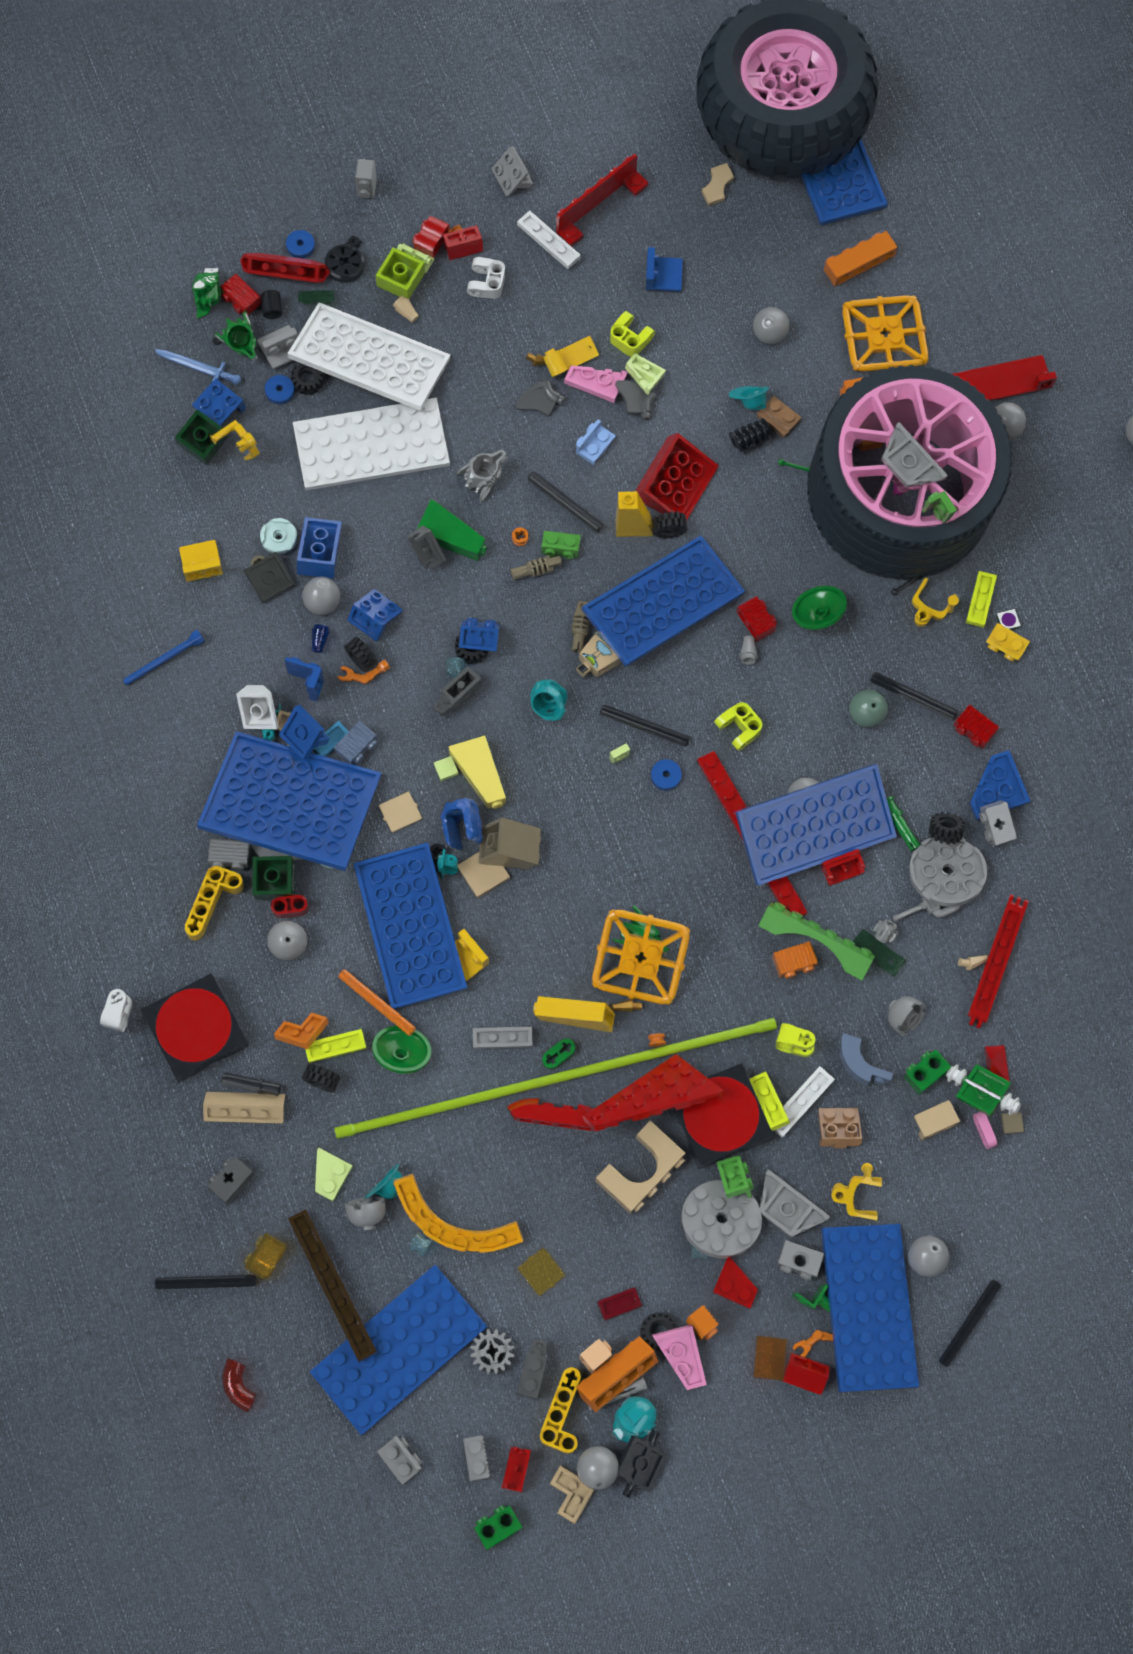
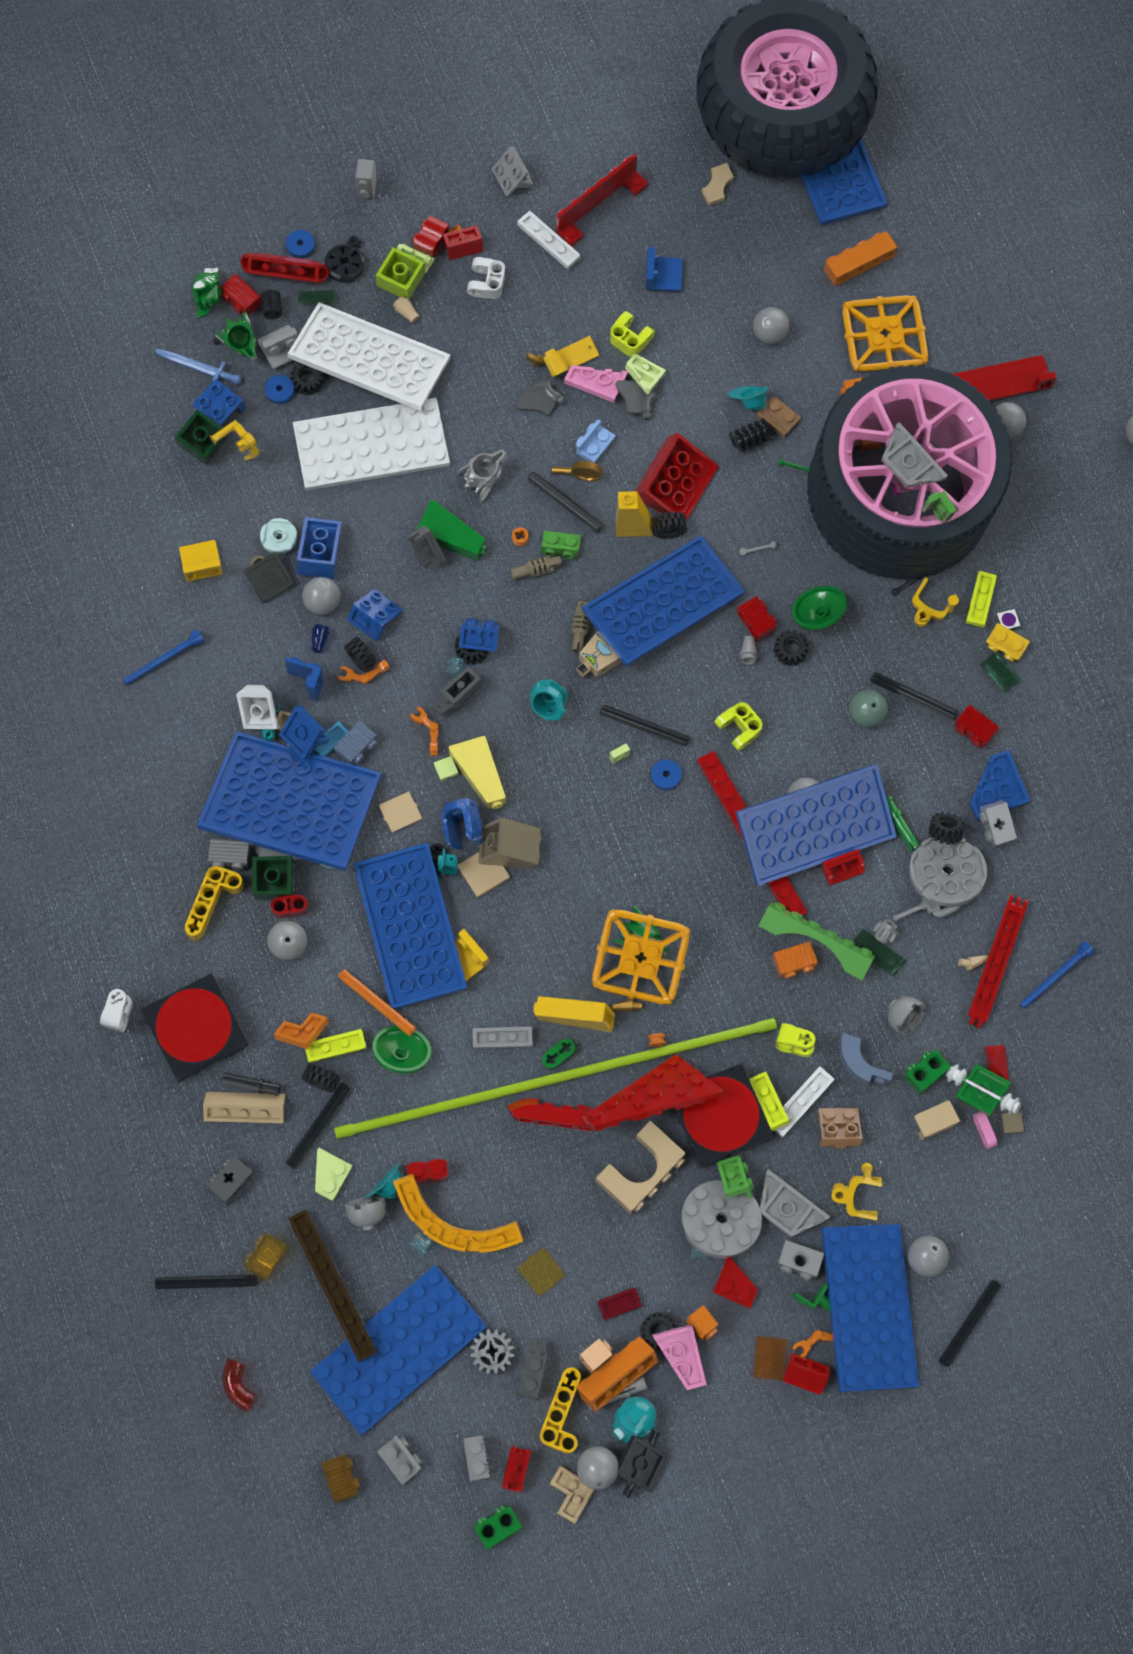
(317, 1125): none -> black axle
(340, 1478): none -> pearl gold brick
(432, 1171): none -> red brick
(433, 727): none -> orange piece
(581, 470): none -> pearl gold piece
(743, 551): none -> light grey hinge
(791, 637): none -> black tyre
(1000, 672): none -> clear green plate
(1084, 951): none -> blue piece

